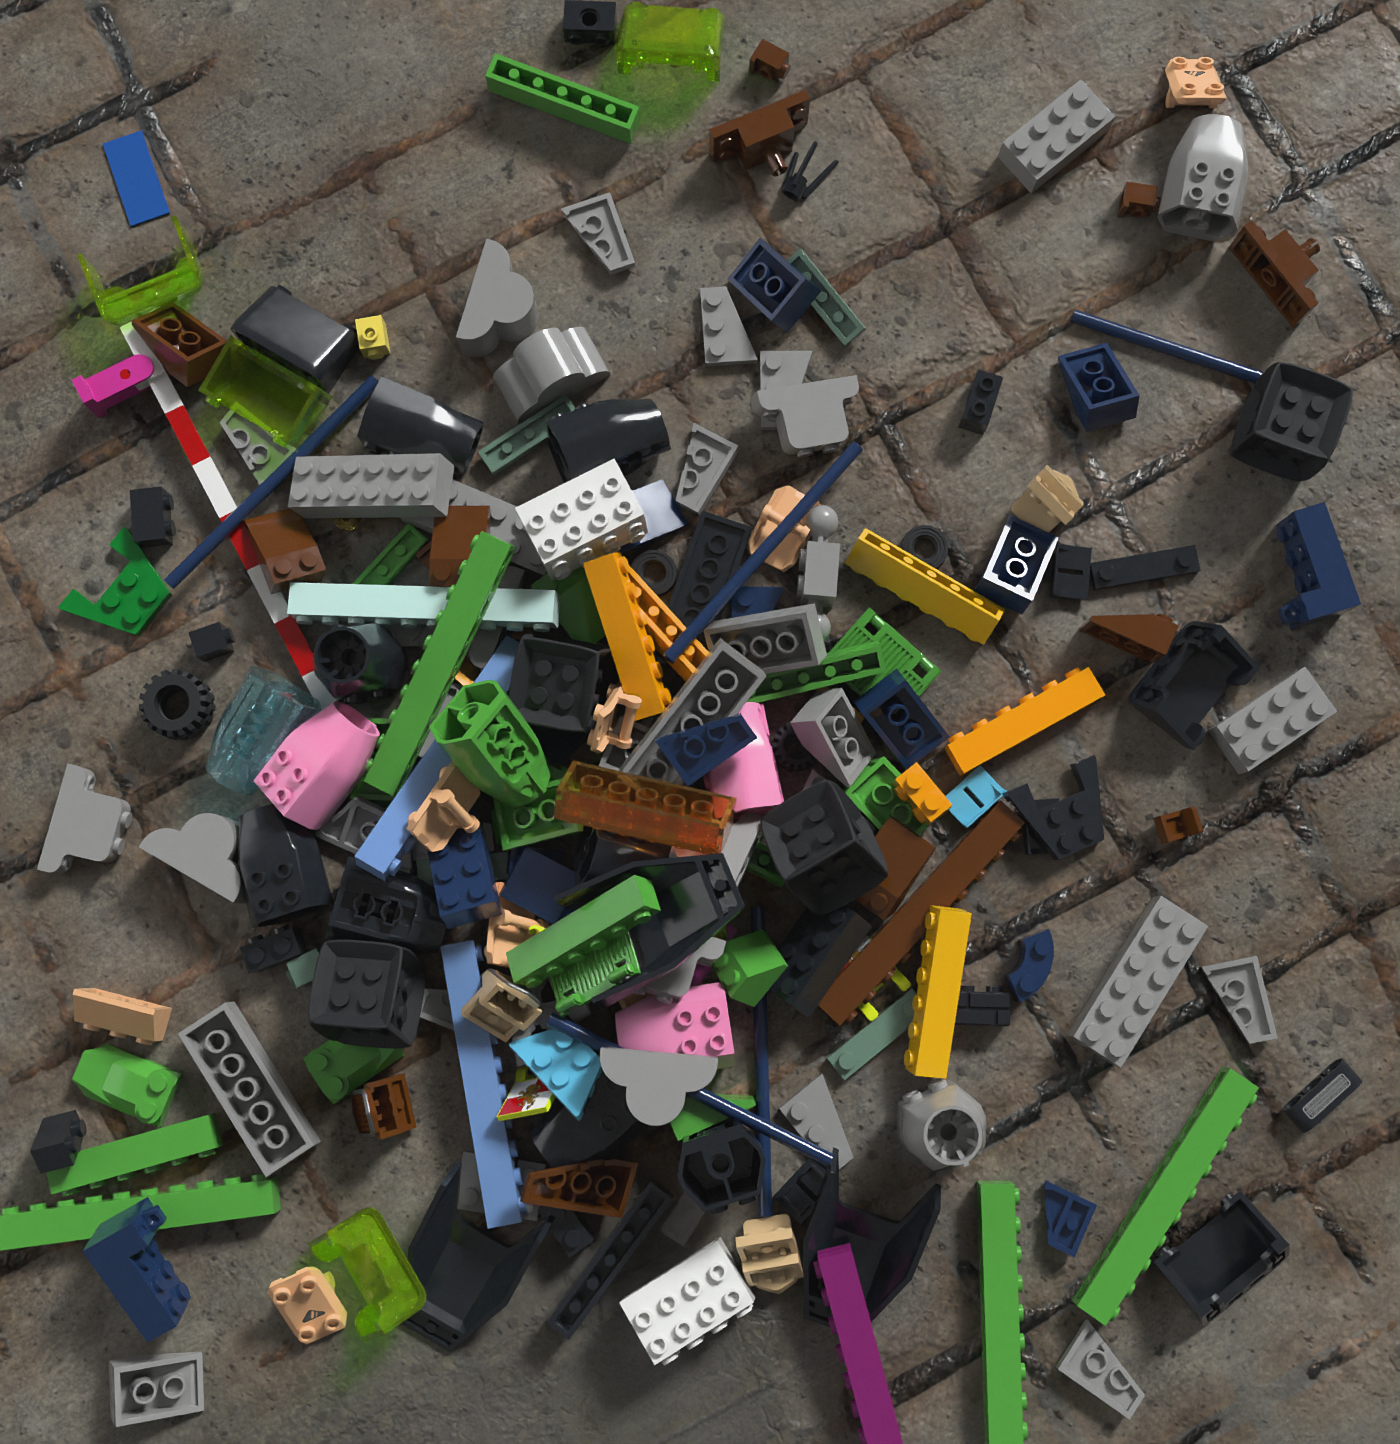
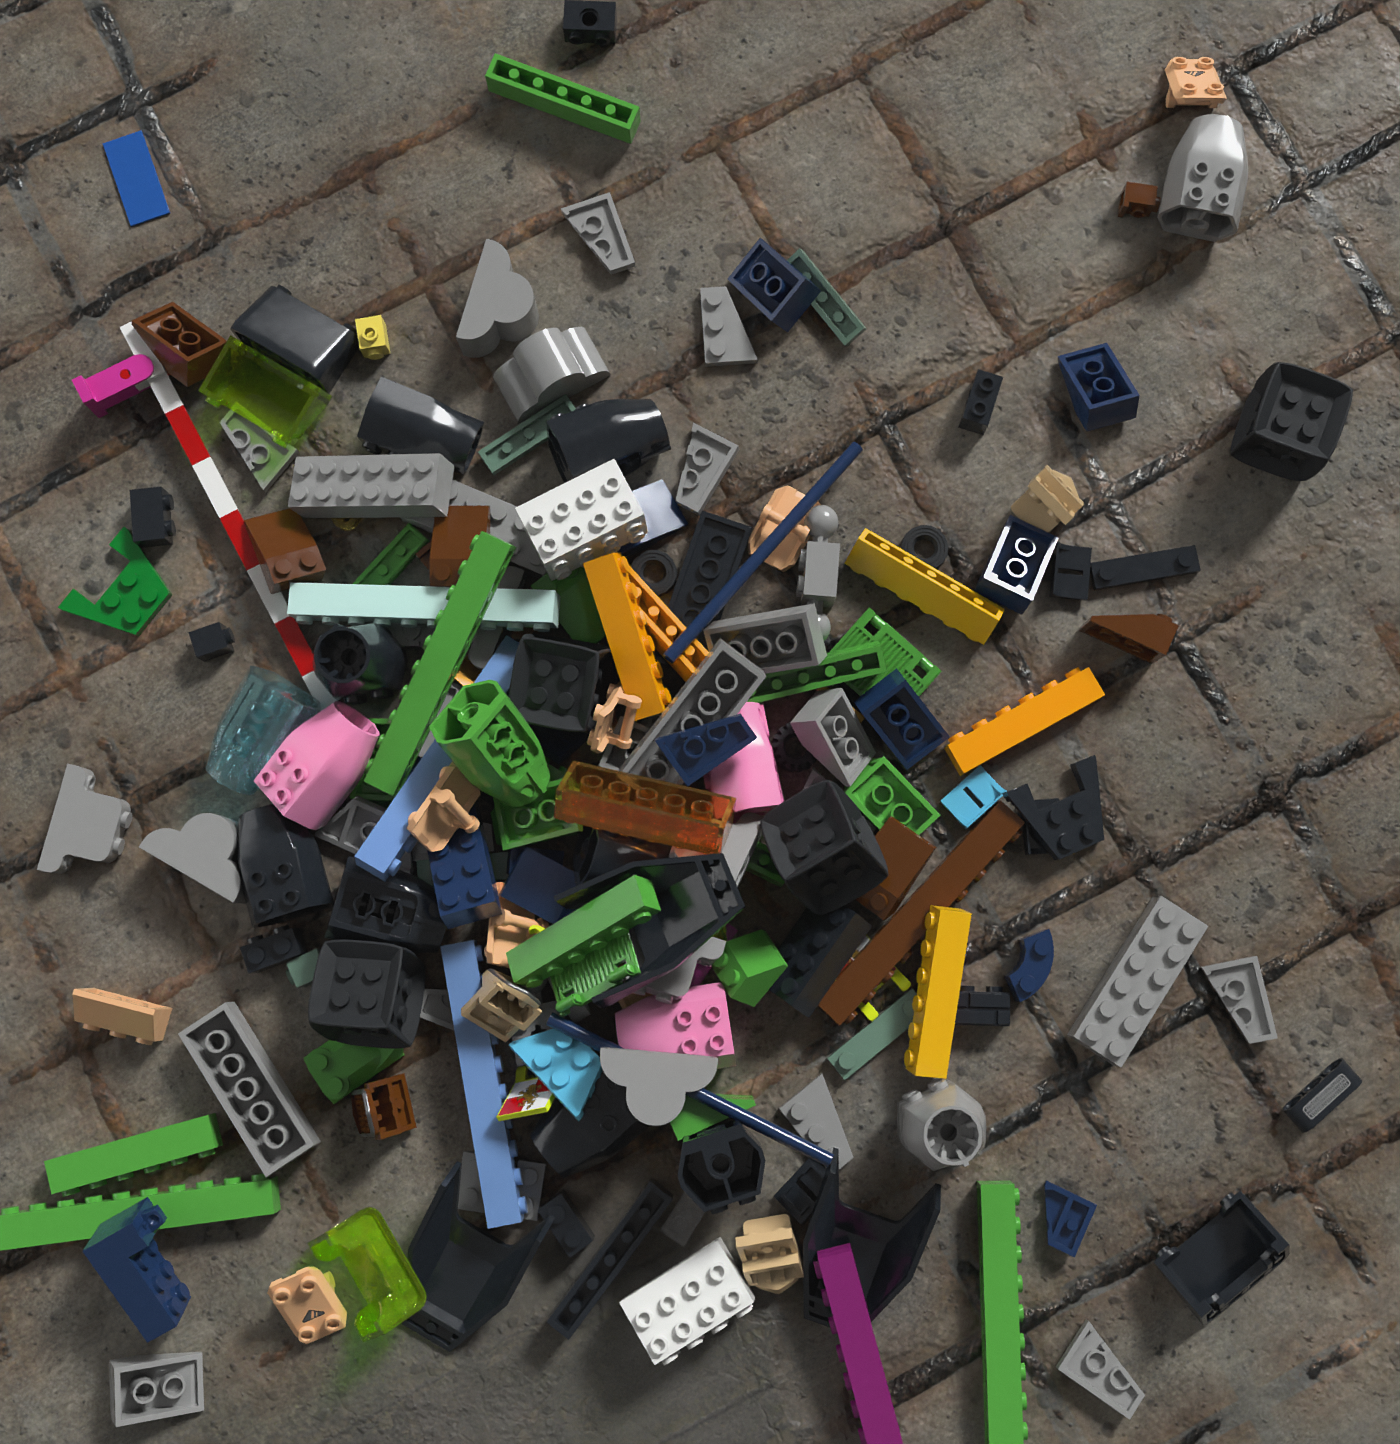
(58, 1141): black brick -> none
(123, 305): clear neon green windscreen -> none
(128, 1082): bright green slope -> none
(158, 694): black tyre -> none
(270, 483): dark blue piece -> none
(584, 1187): reddish brown wedge -> none
(671, 38): clear neon green windscreen -> none
(755, 600): dark blue wing -> none
(761, 134): reddish brown brick -> none
(762, 1078): dark blue piece -> none
(770, 61): reddish brown brick -> none
(781, 370): light grey wing -> none
(795, 185): black plant -> none
(808, 414): light grey brick -> none
(921, 794): light orange brick -> none
(1056, 136): light grey brick -> none
(1165, 346): dark blue piece -> none
(1165, 1195): bright green brick -> none
(1178, 825): reddish brown bracket -> none
(1191, 680): black windscreen -> none
(1272, 720): light grey brick -> none
(1279, 269): reddish brown brick -> none
(1317, 567): dark blue hinge -> none

